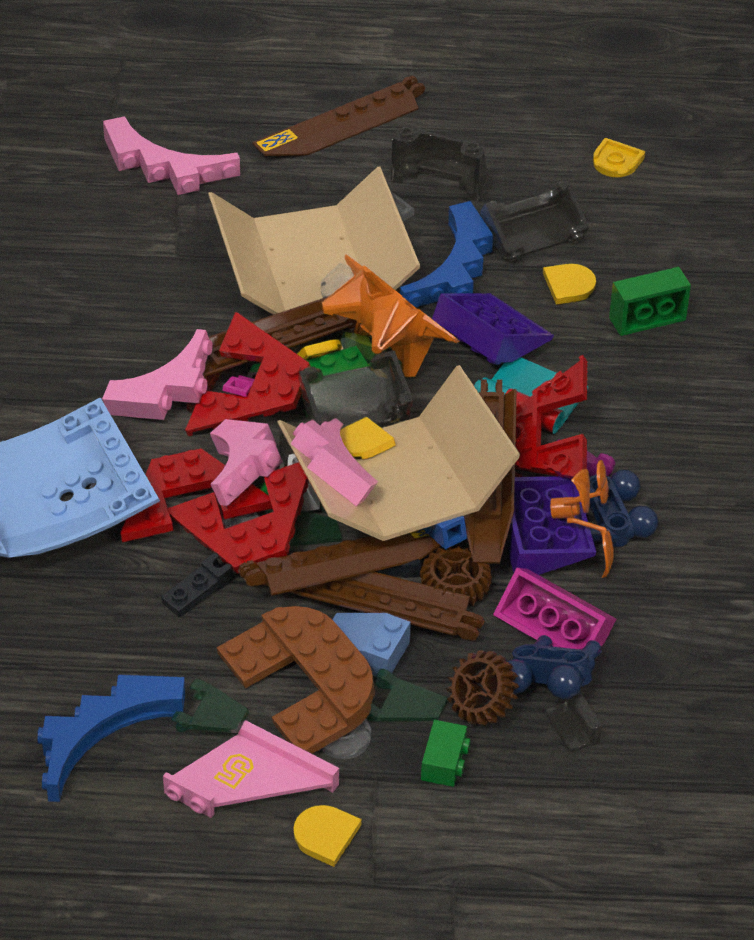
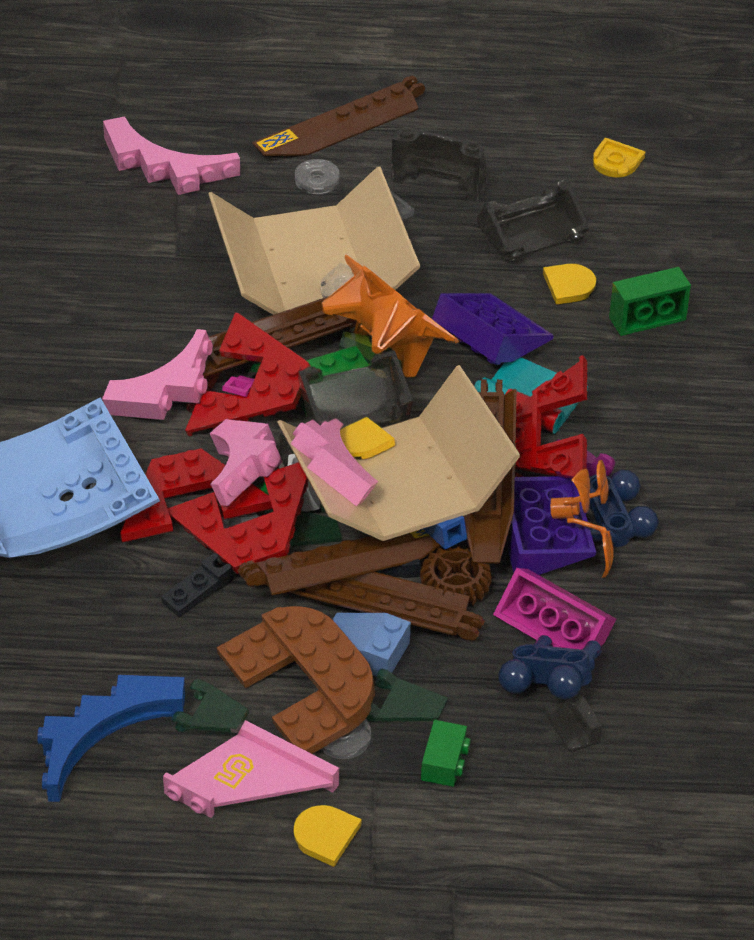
(317, 167): none -> clear tile
(320, 349): yellow tile -> none
(464, 263): blue arch -> none
(495, 679): reddish brown gear -> none

